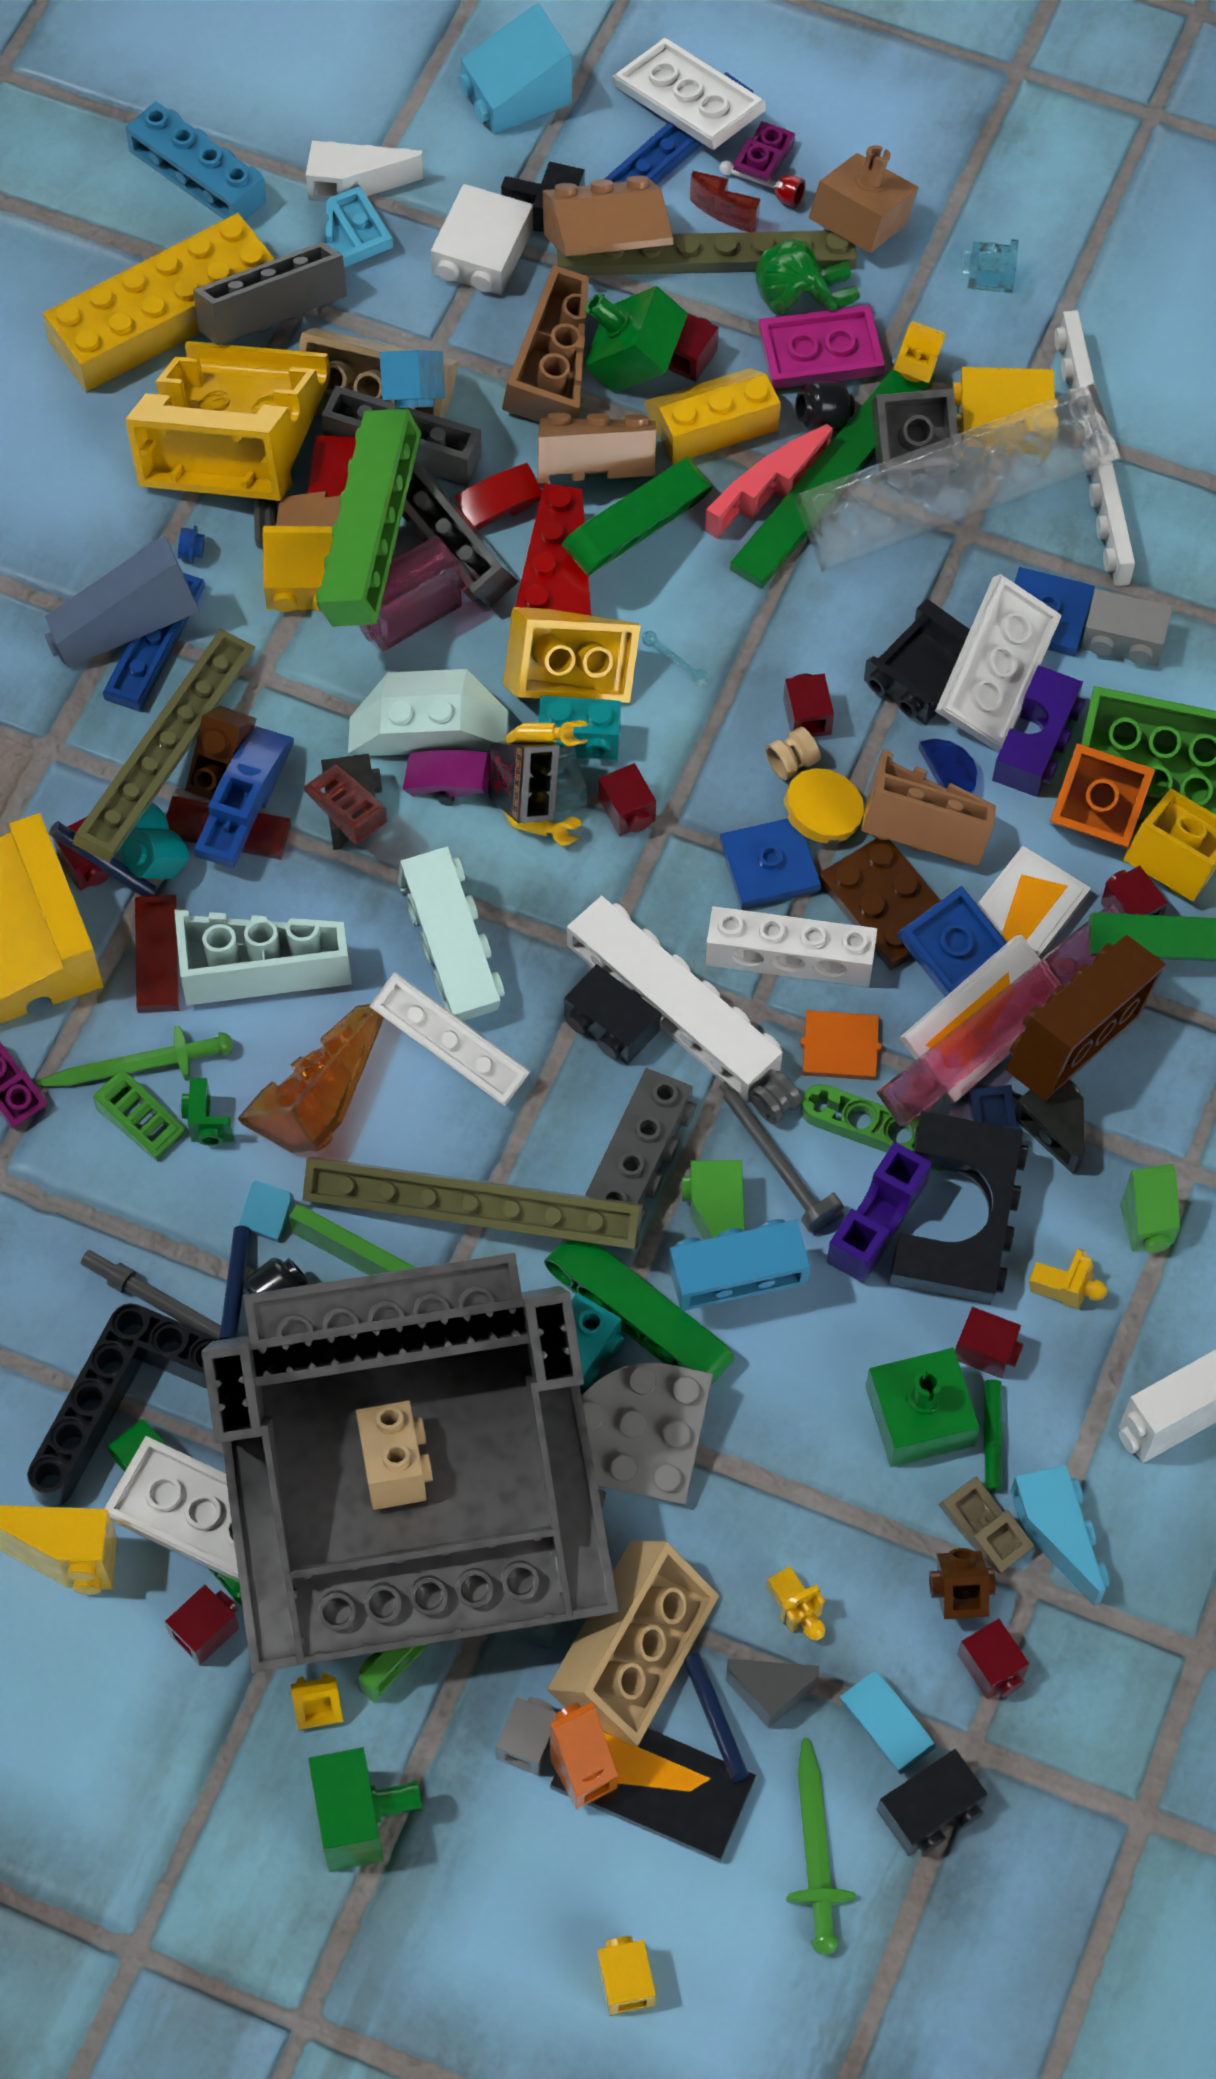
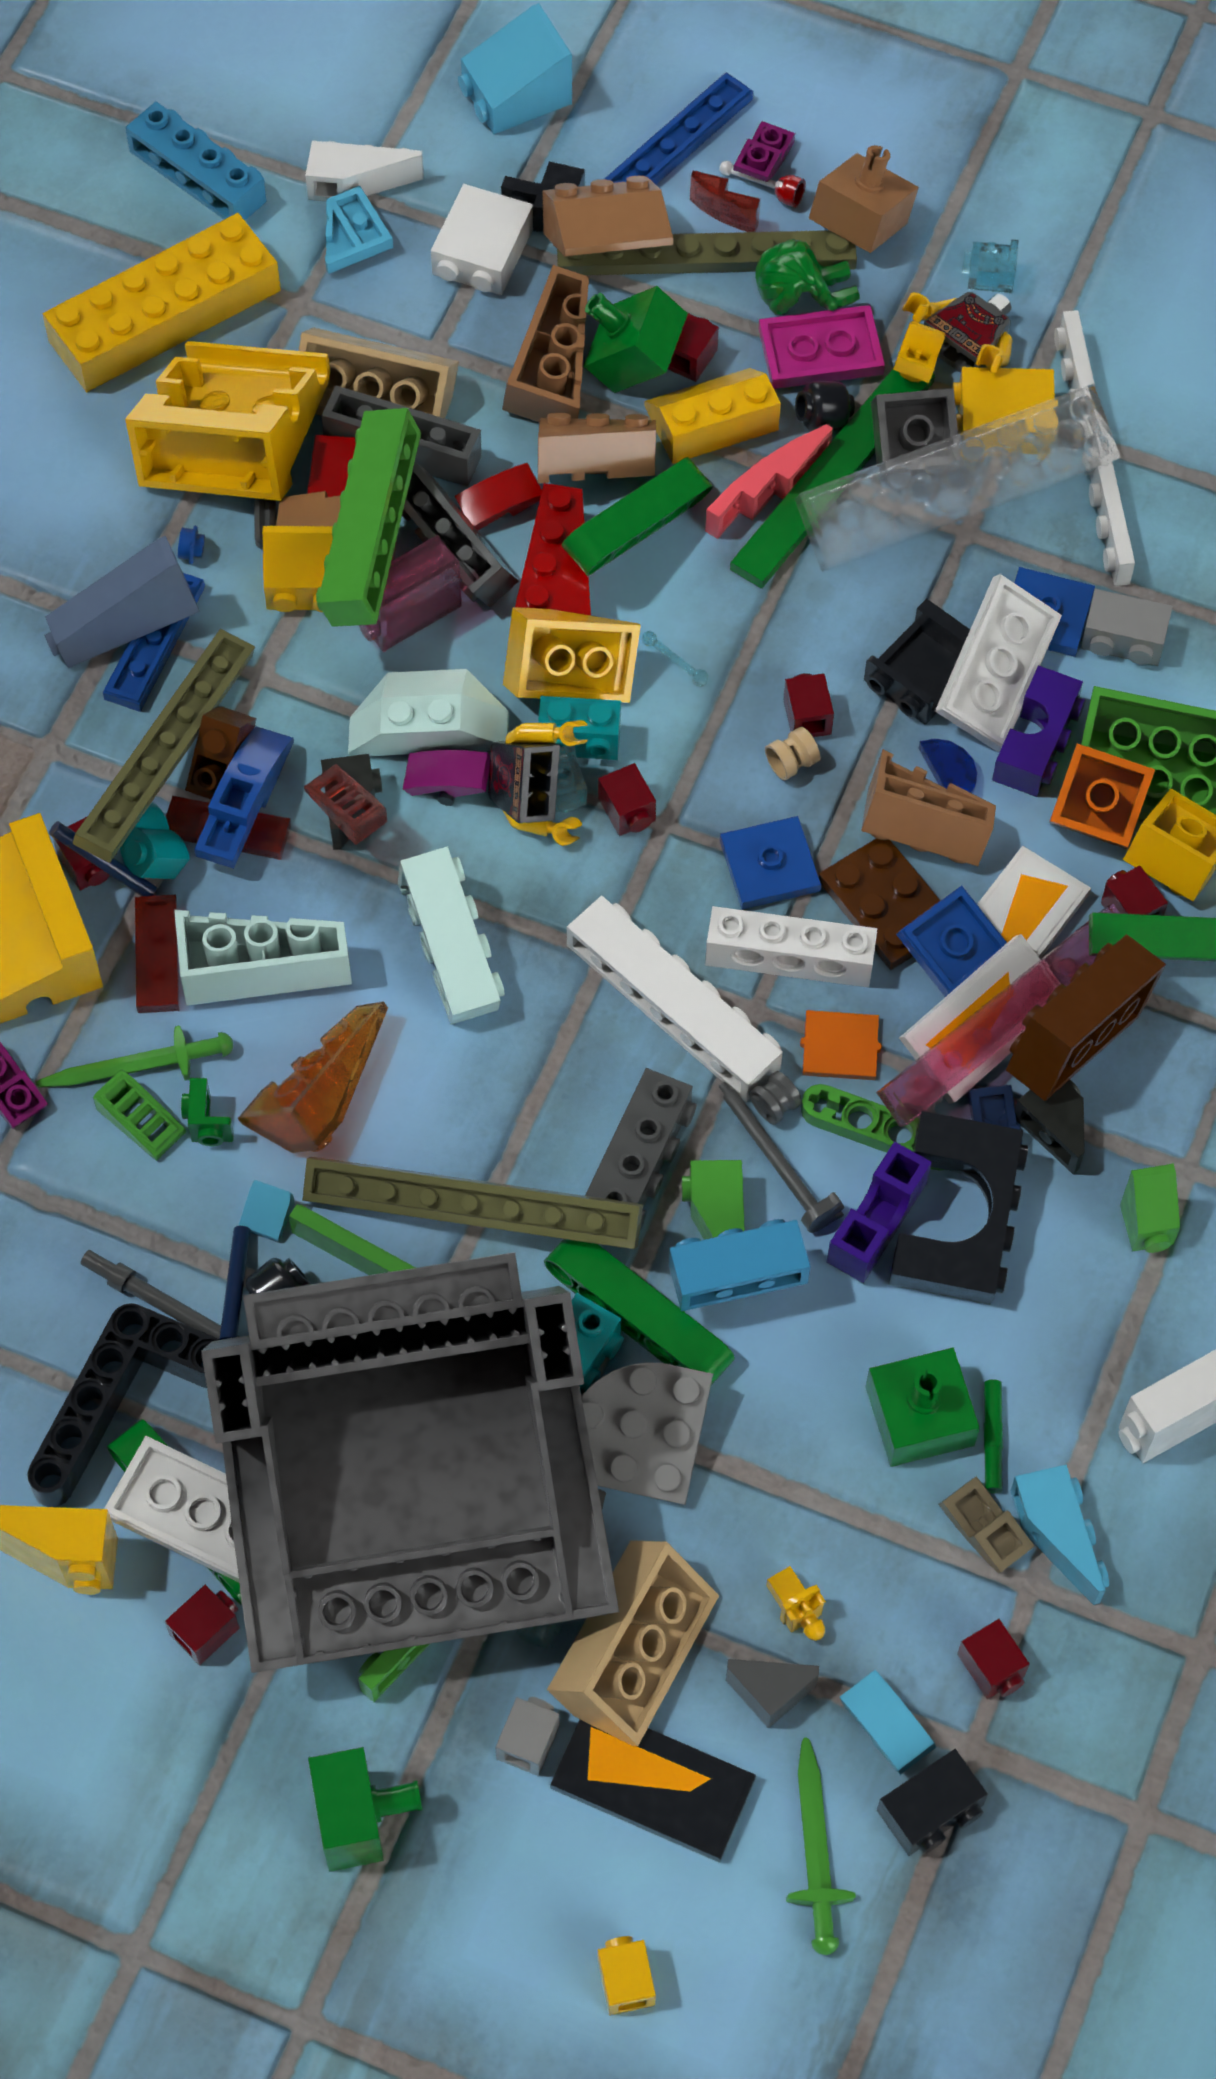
(270, 293): dark grey brick -> none
(316, 1702): yellow tile -> none
(392, 1454): tan brick -> none
(412, 377): dark azure brick -> none
(450, 1038): white tile -> none
(581, 1754): orange slope -> none
(611, 1015): black brick -> none
(689, 93): white tile -> none
(716, 1717): dark blue bar -> none
(823, 805): yellow tile -> none
(962, 1584): reddish brown brick -> none
(972, 328): none -> torso
(989, 1343): dark red brick -> none
(1068, 1286): yellow piece -> none

